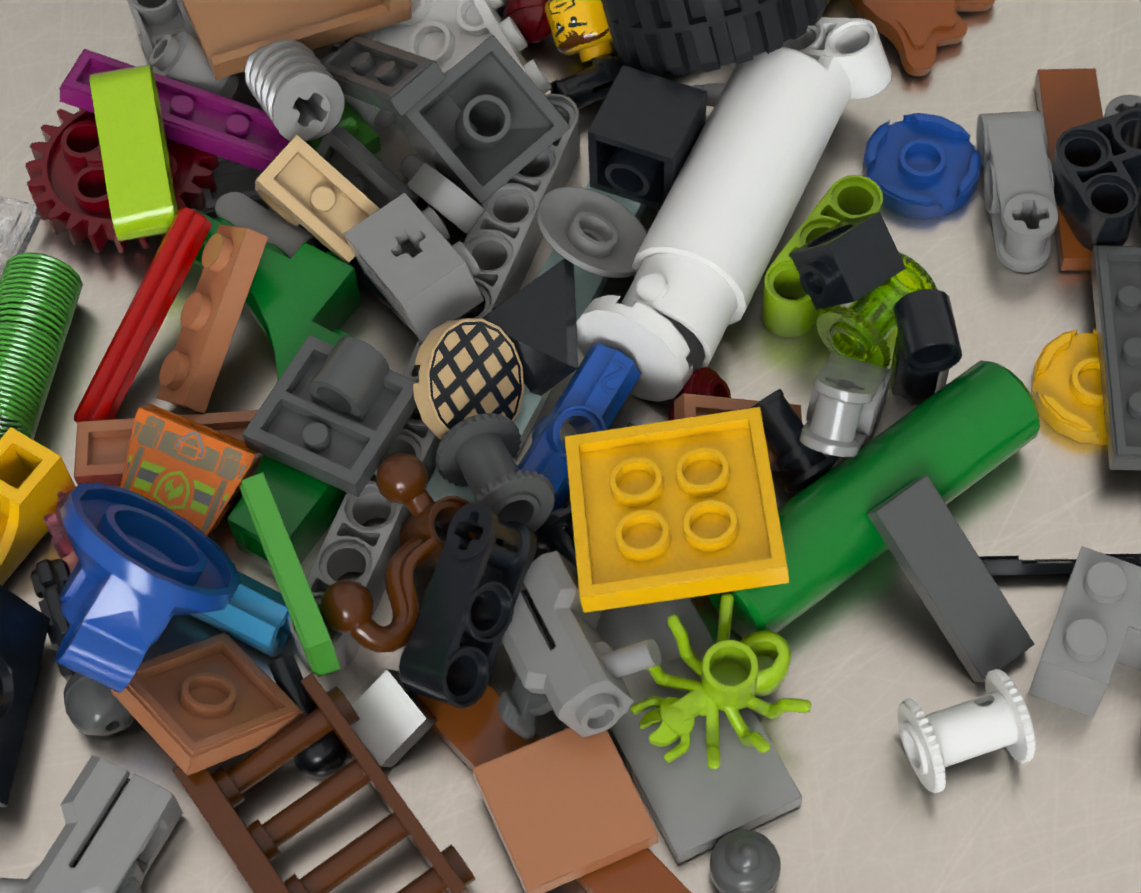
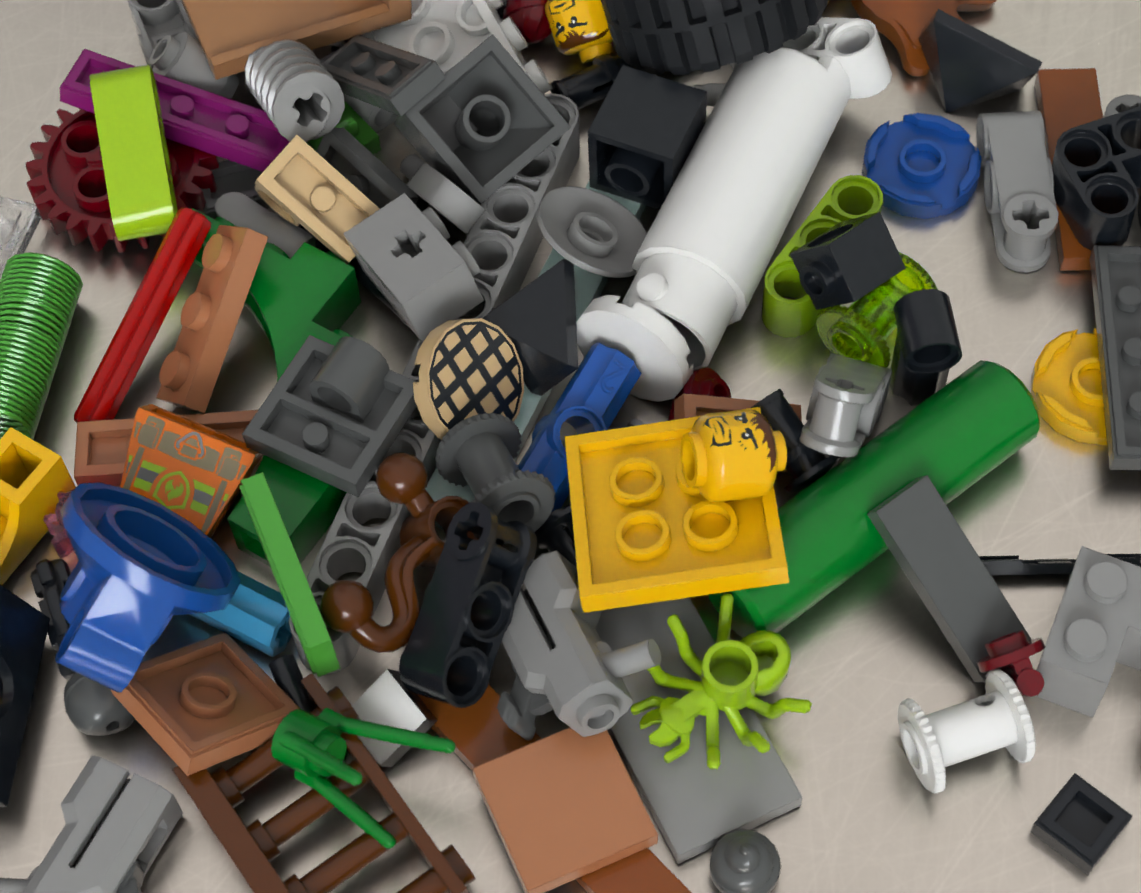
(317, 751): none -> green plant
(732, 455): none -> yellow head
(972, 64): none -> black slope
(1012, 657): none -> dark red plate
(1081, 823): none -> black tile

